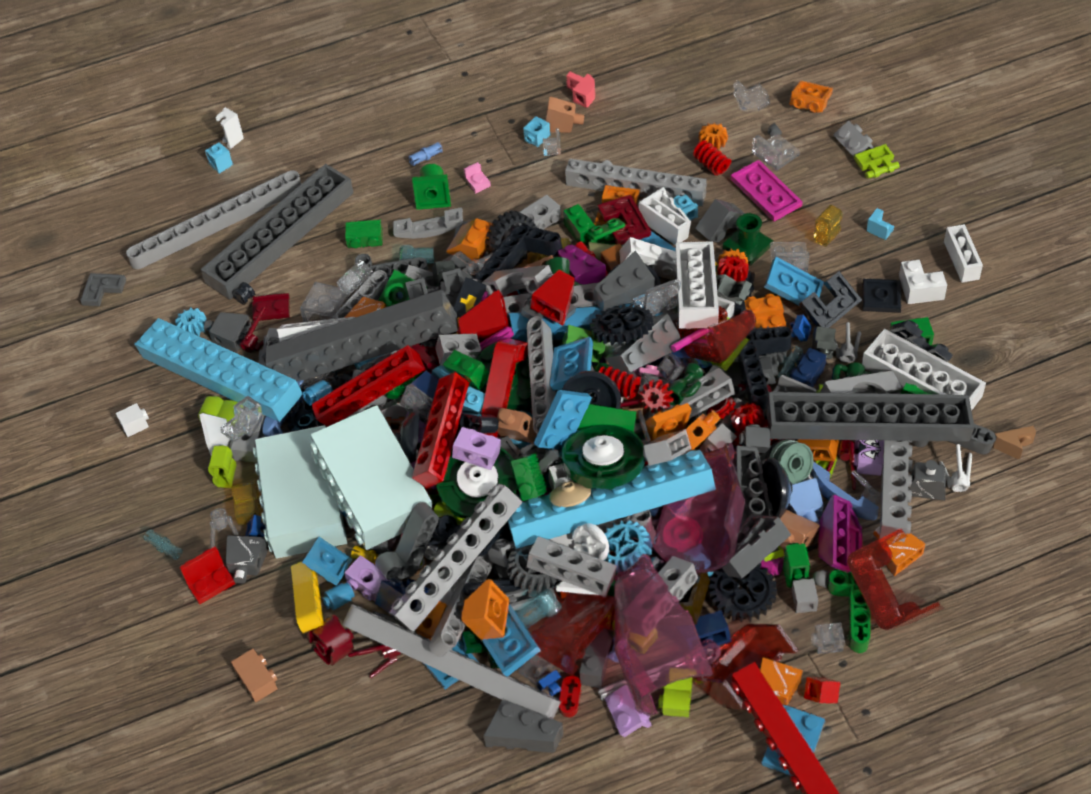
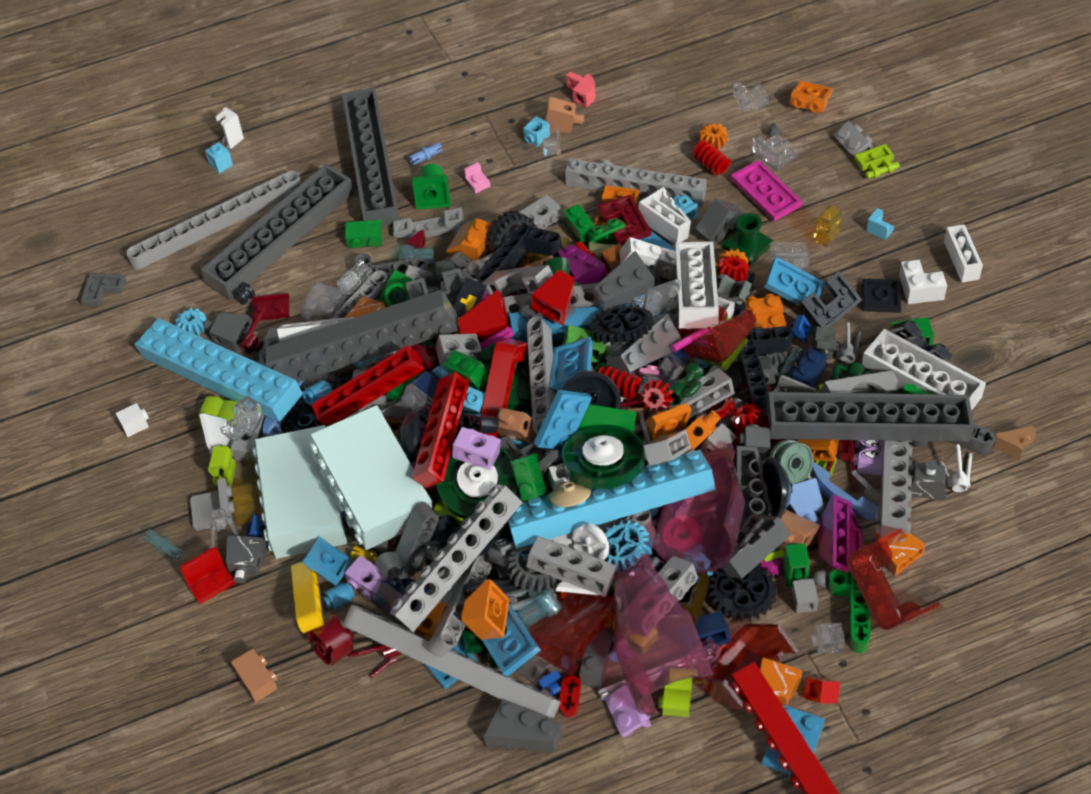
(205, 503): none -> light grey bracket
(370, 156): none -> dark grey brick
(418, 240): none -> dark red slope

